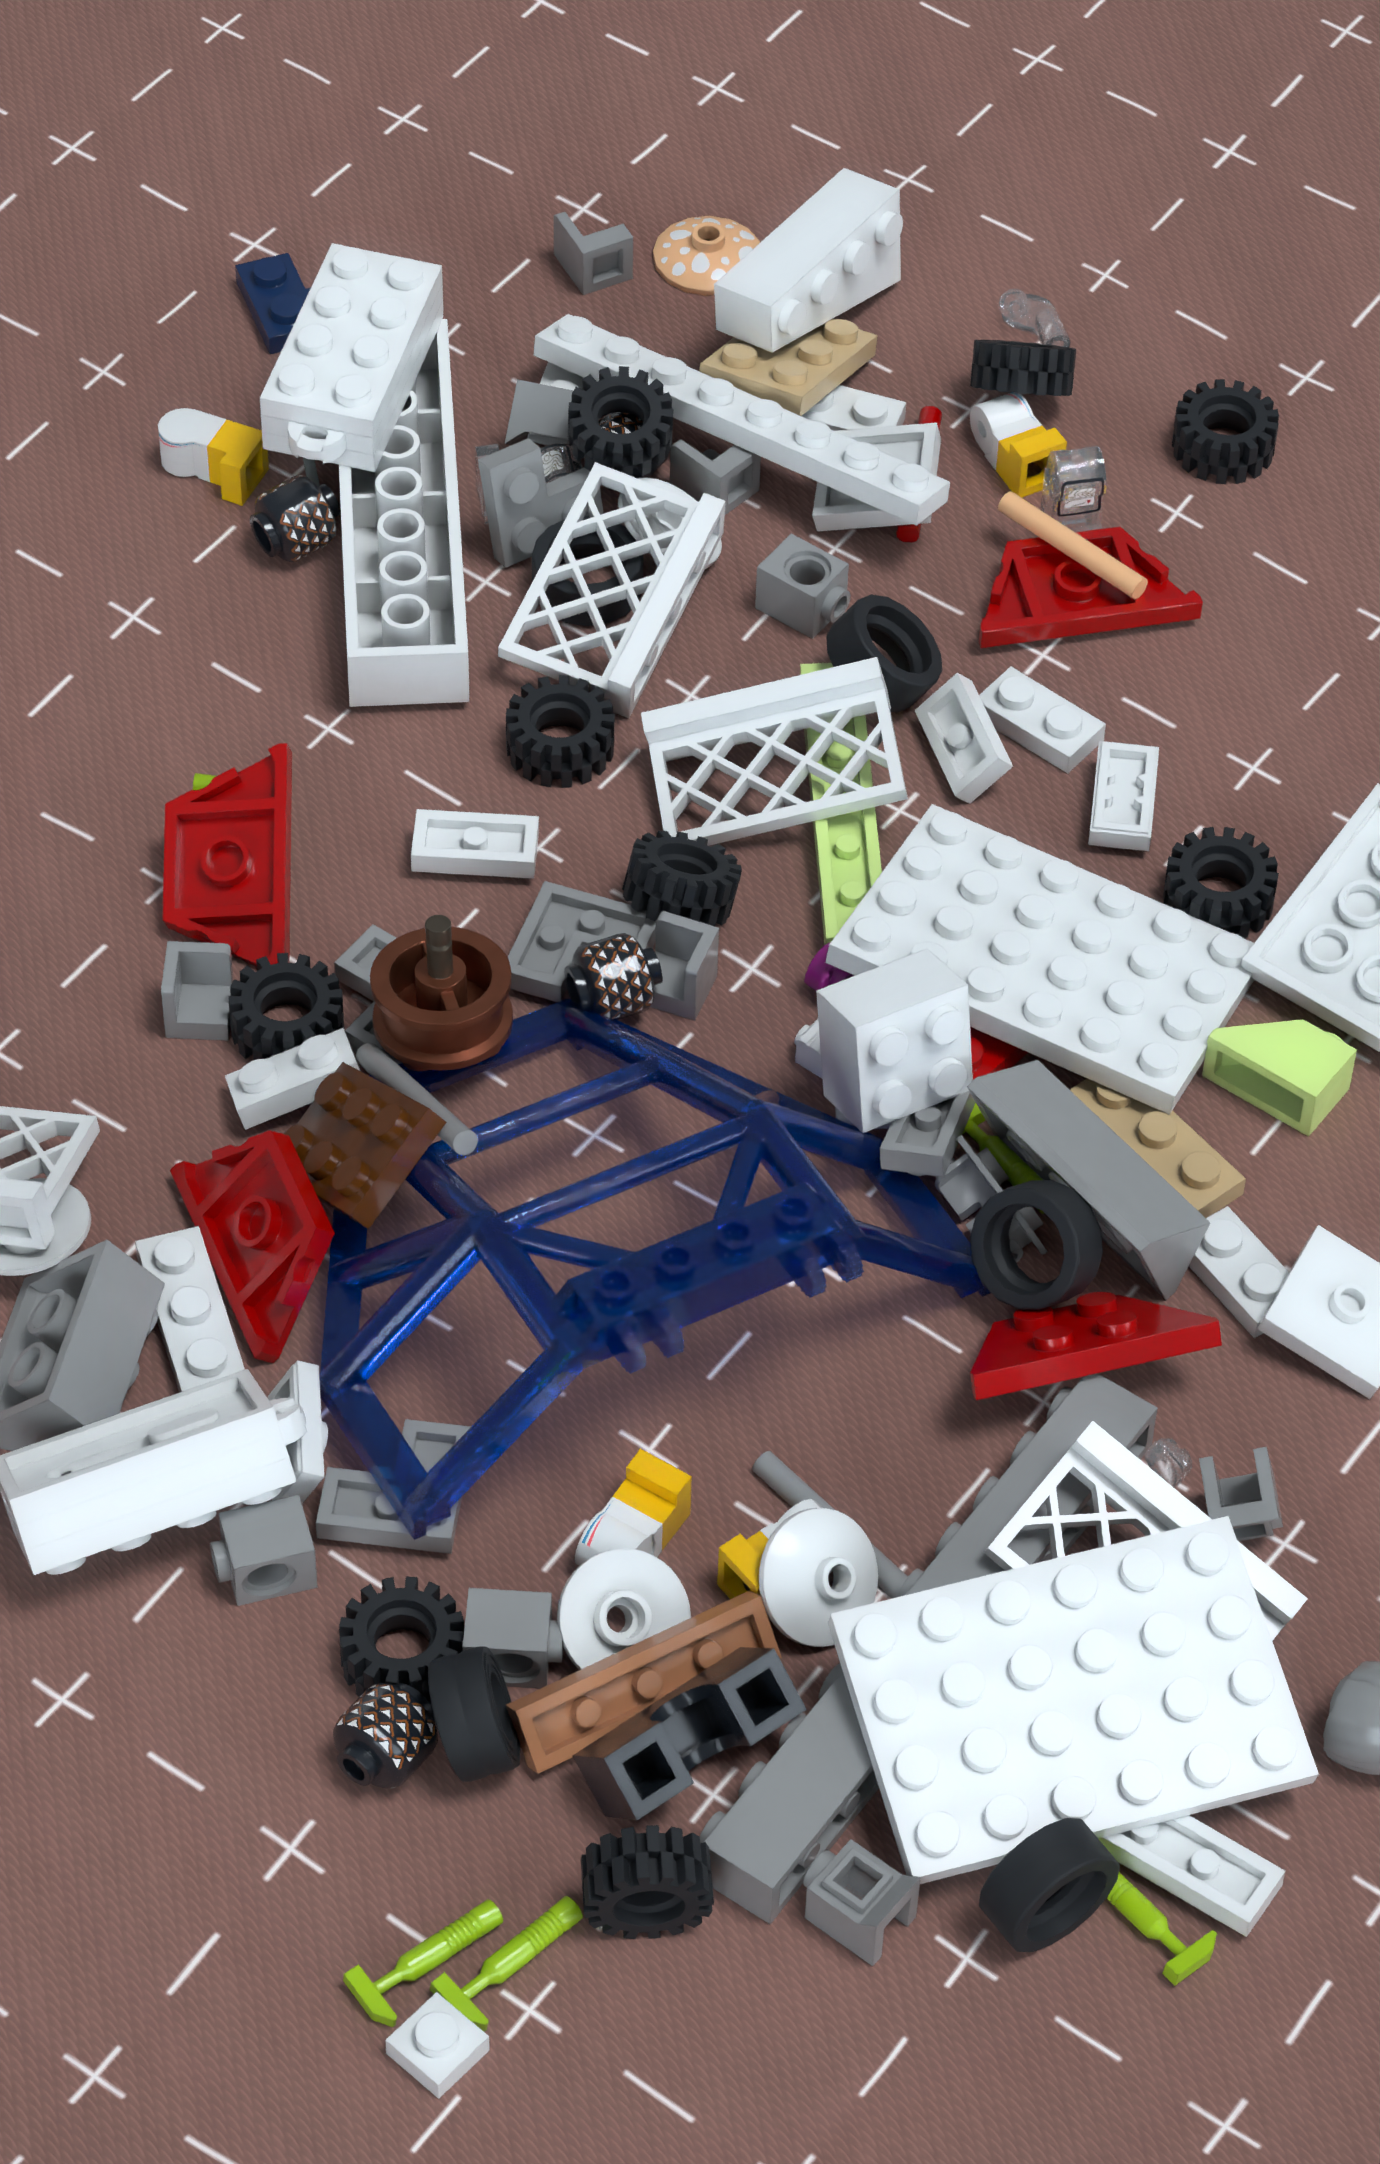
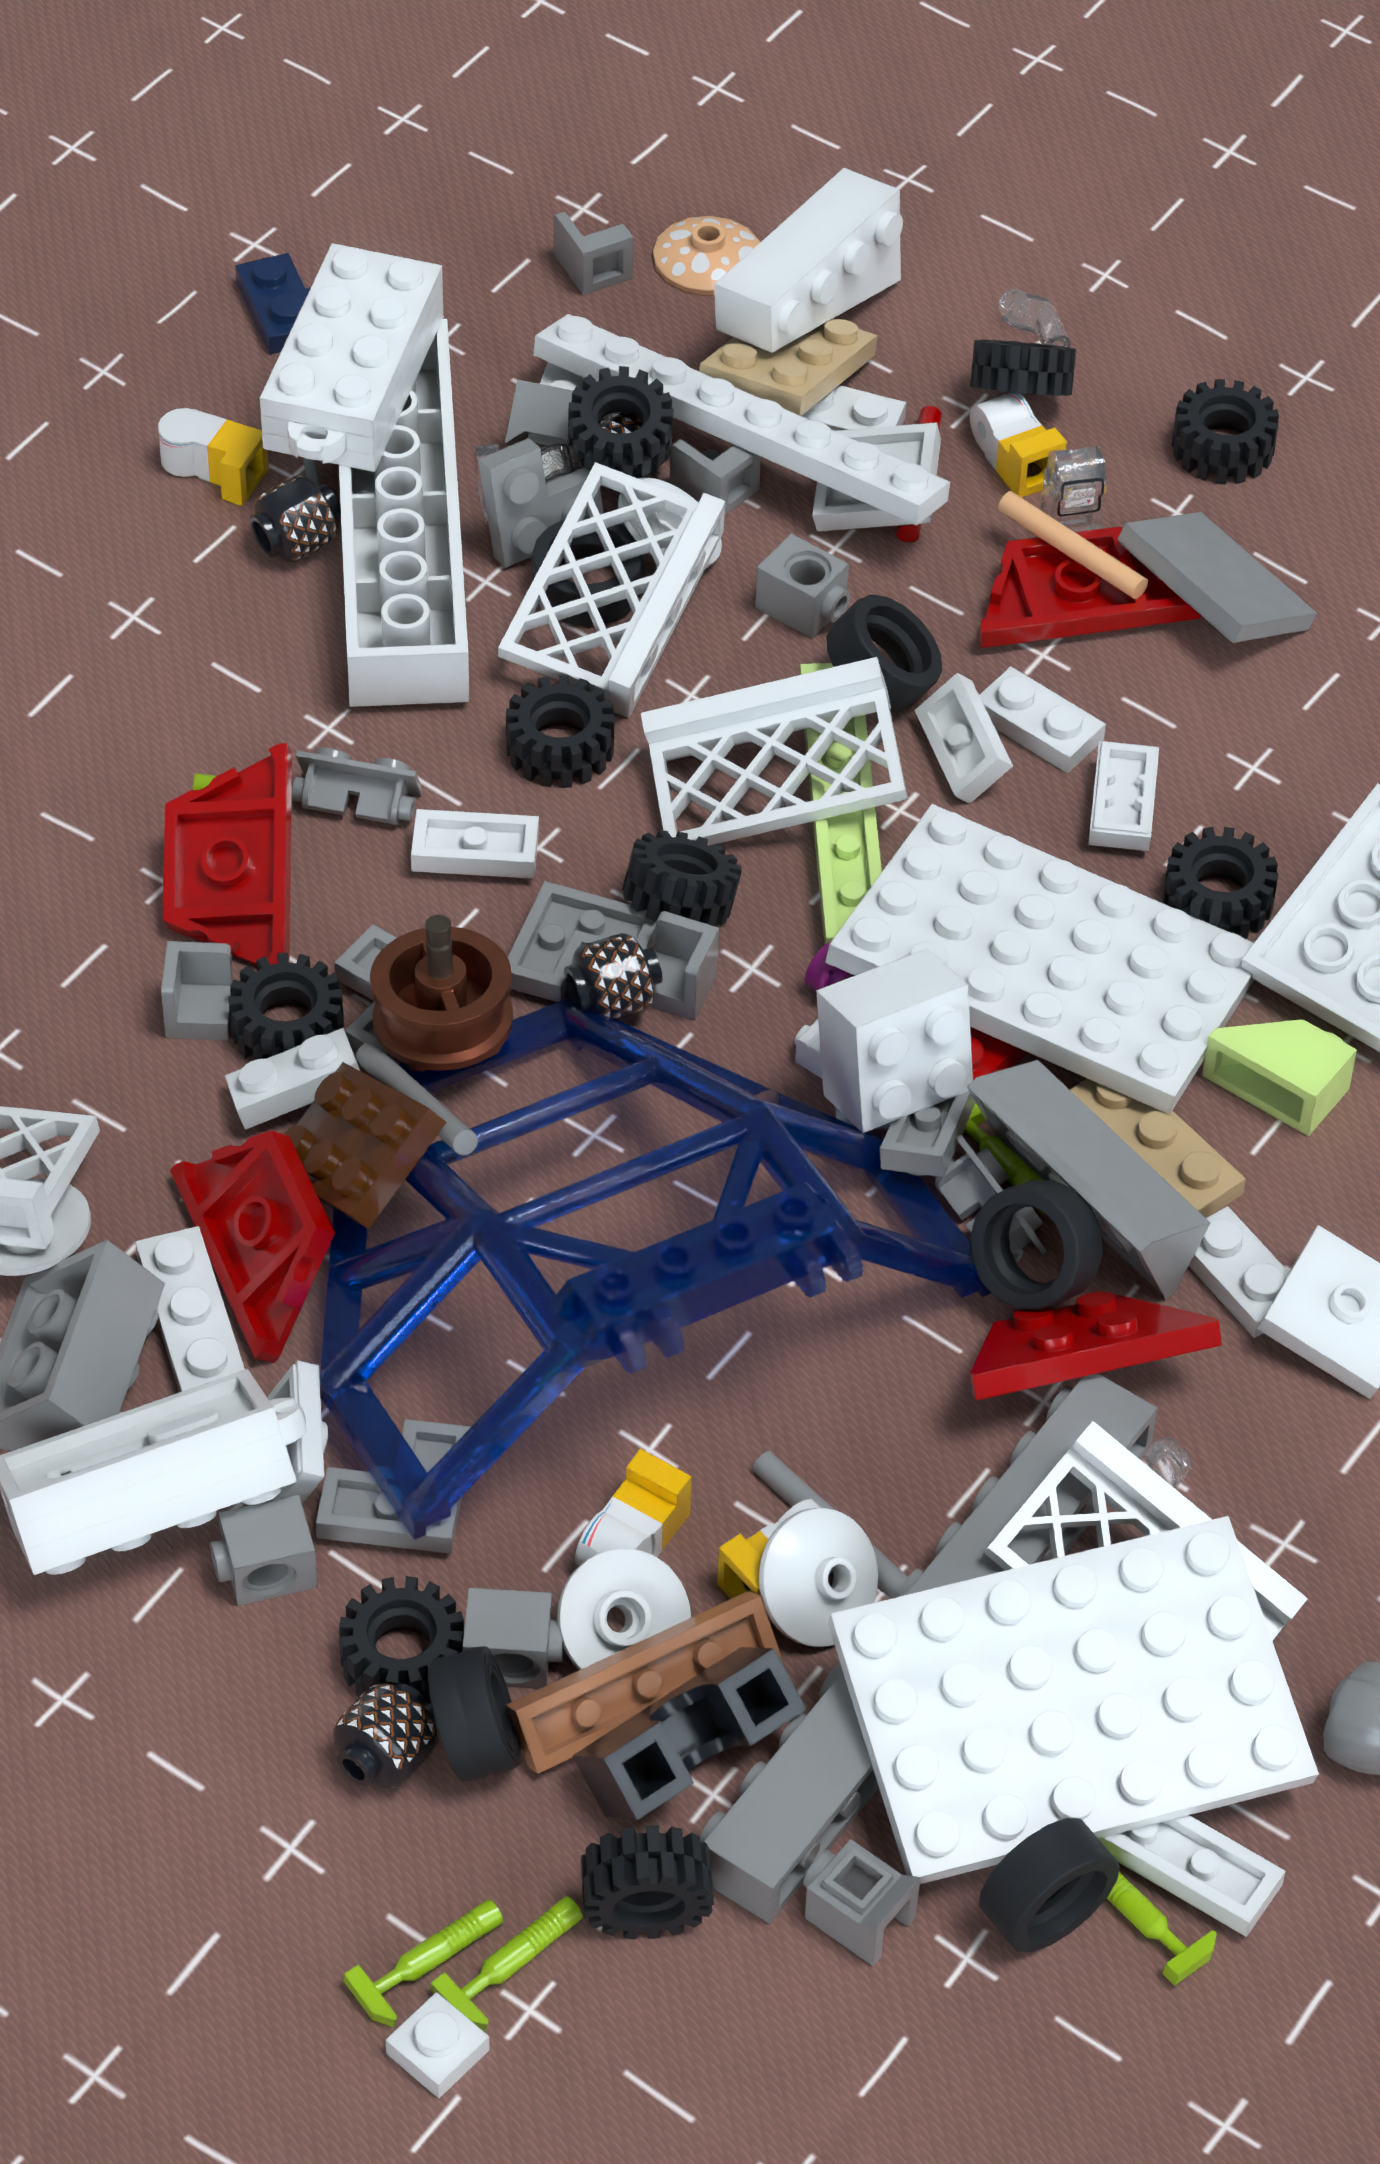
(380, 786): none -> light grey hinge
(1216, 577): none -> light grey tile
(1247, 1499): light grey window -> none

